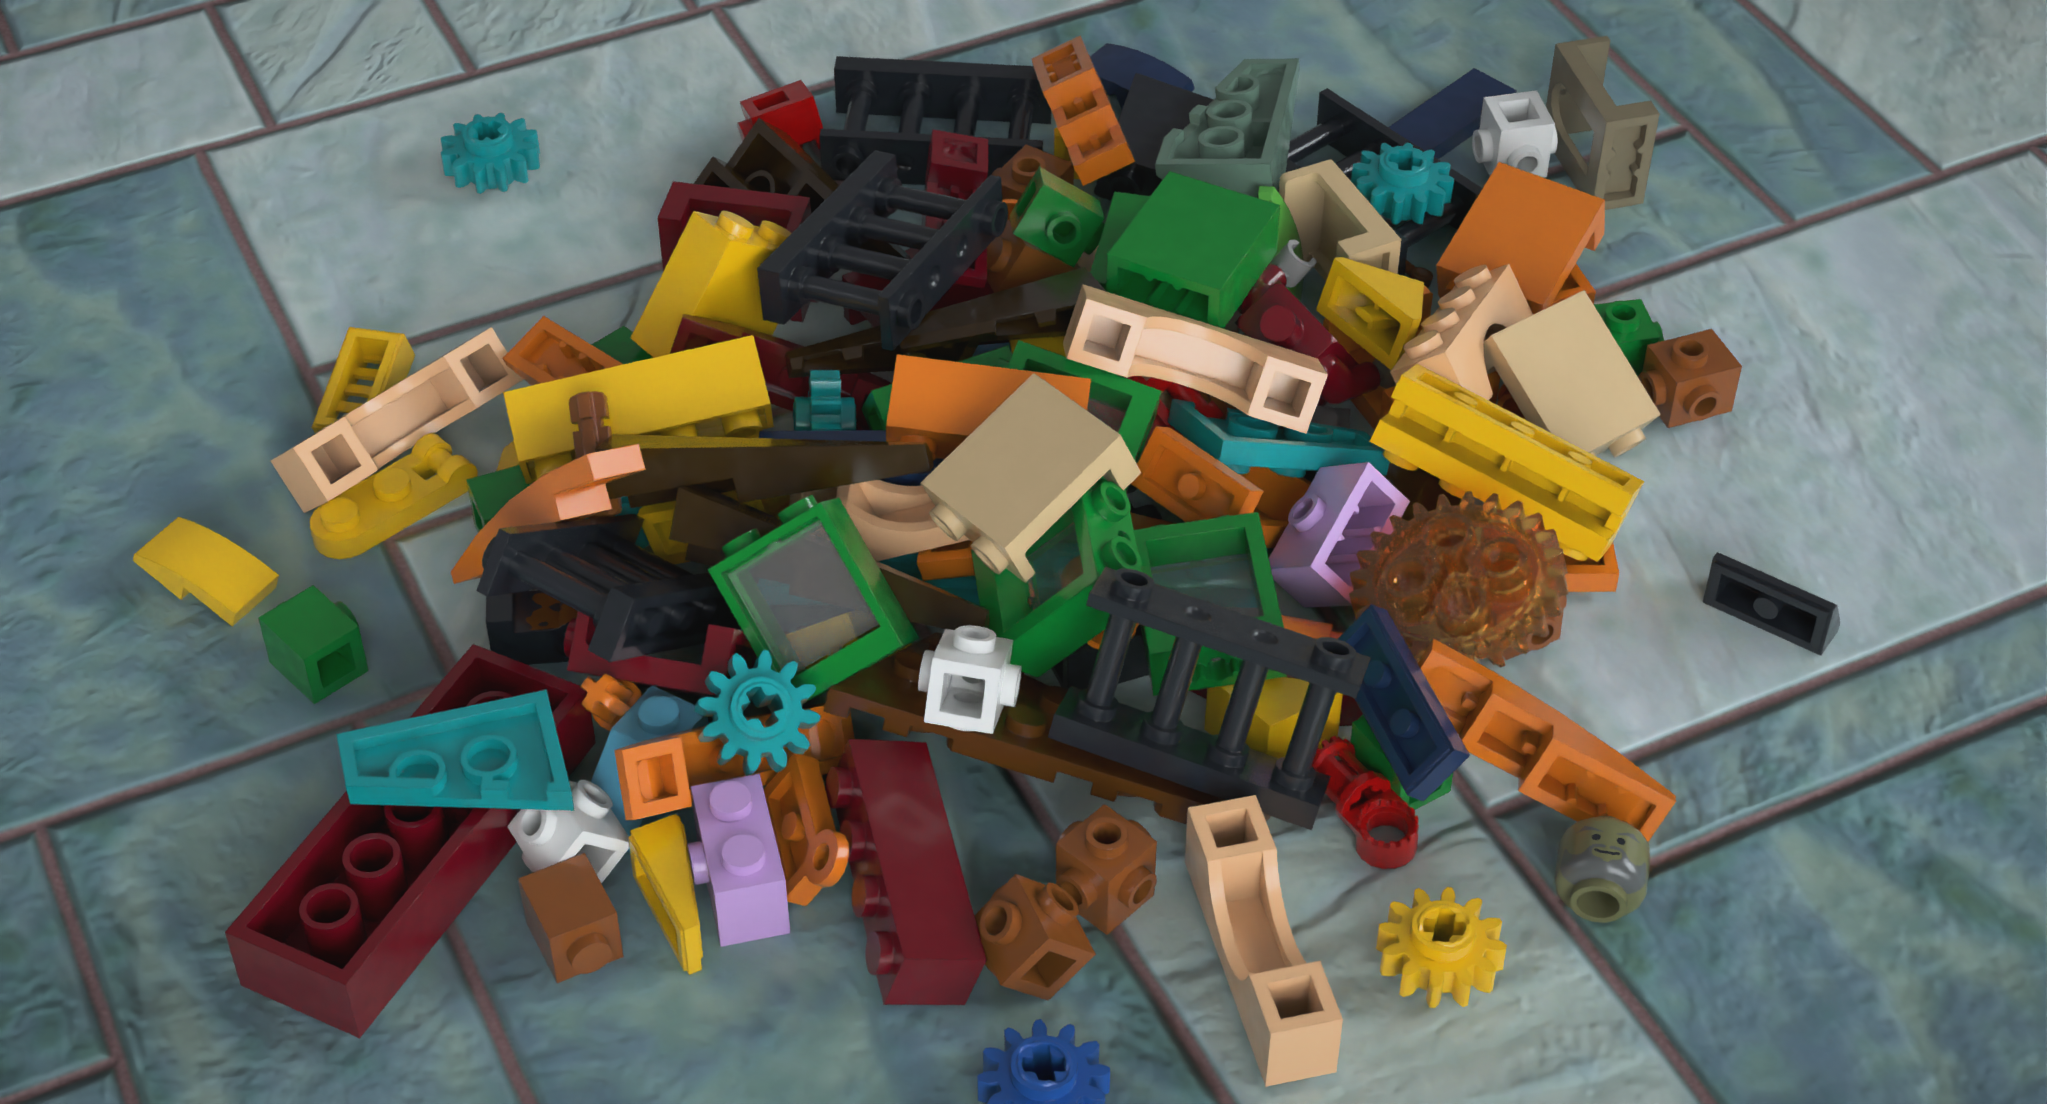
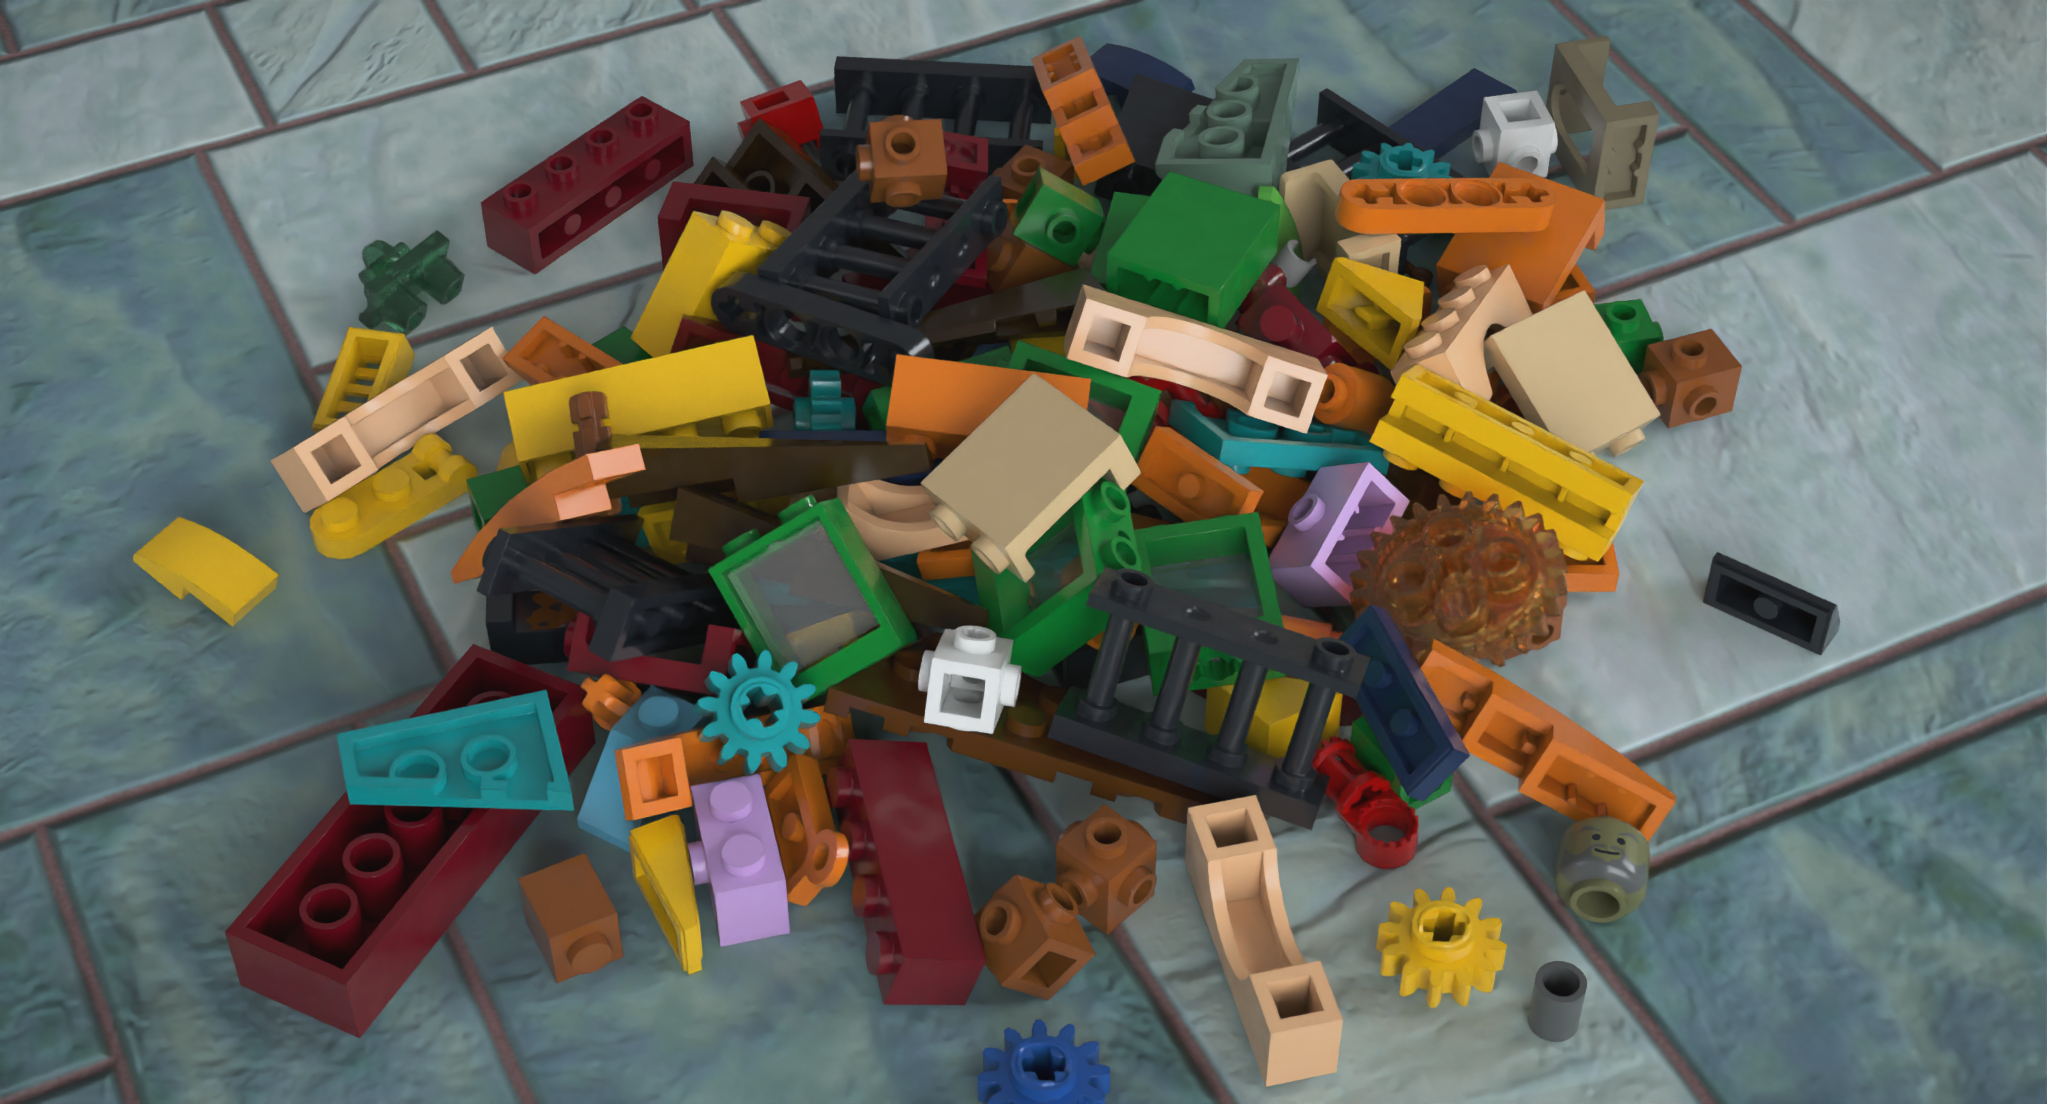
(314, 643): green brick -> none
(399, 274): none -> clear green hips
(490, 152): teal gear -> none
(562, 834): white brick -> none
(587, 184): none -> dark red brick
(757, 306): none -> black beam
(903, 160): none -> dark orange brick
(1354, 398): none -> orange brick
(1444, 205): none -> orange beam
(1557, 1001): none -> dark grey hinge

